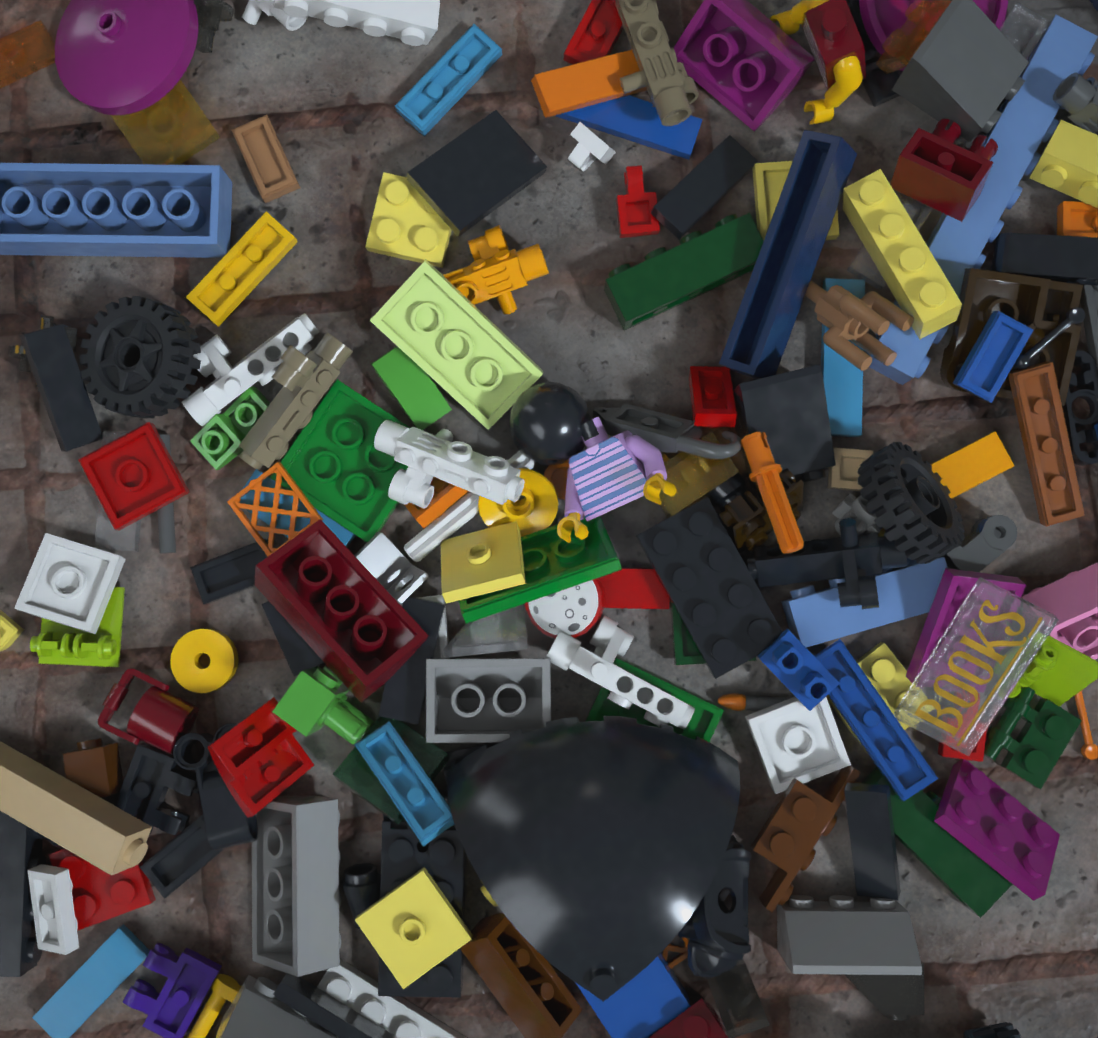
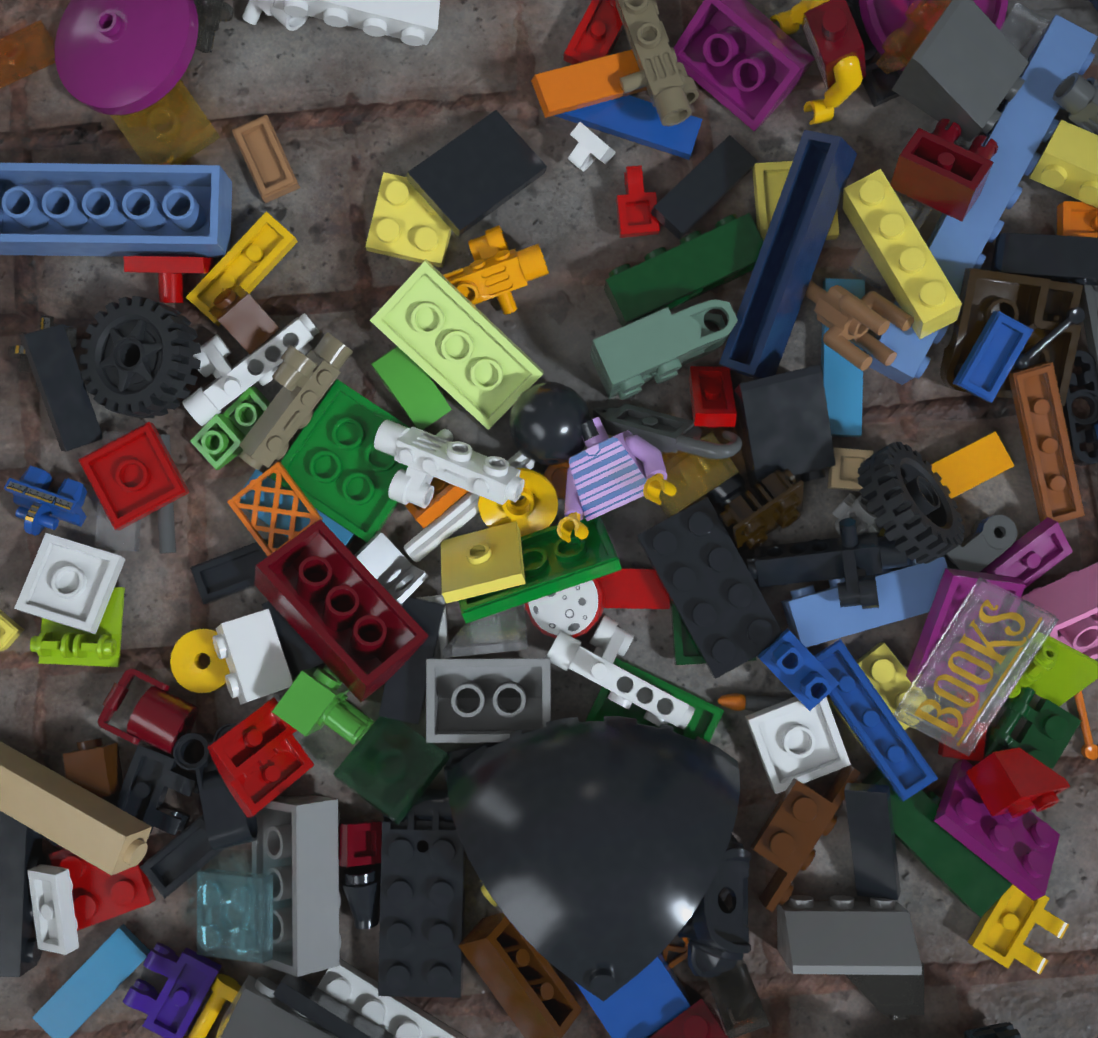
(45, 508): none -> blue hips
(169, 272): none -> red tile
(235, 915): none -> clear light blue plate
(243, 318): none -> reddish brown brick
(252, 656): none -> white brick
(360, 843): none -> dark red plate
(406, 783): dark azure tile -> none
(413, 928): light yellow plate -> none
(448, 80): dark azure tile -> none
(658, 346): none -> sand green brick
(767, 476): orange axle -> none
(1008, 924): none -> yellow plate
(1016, 783): none -> red slope
(1032, 553): none -> magenta plate

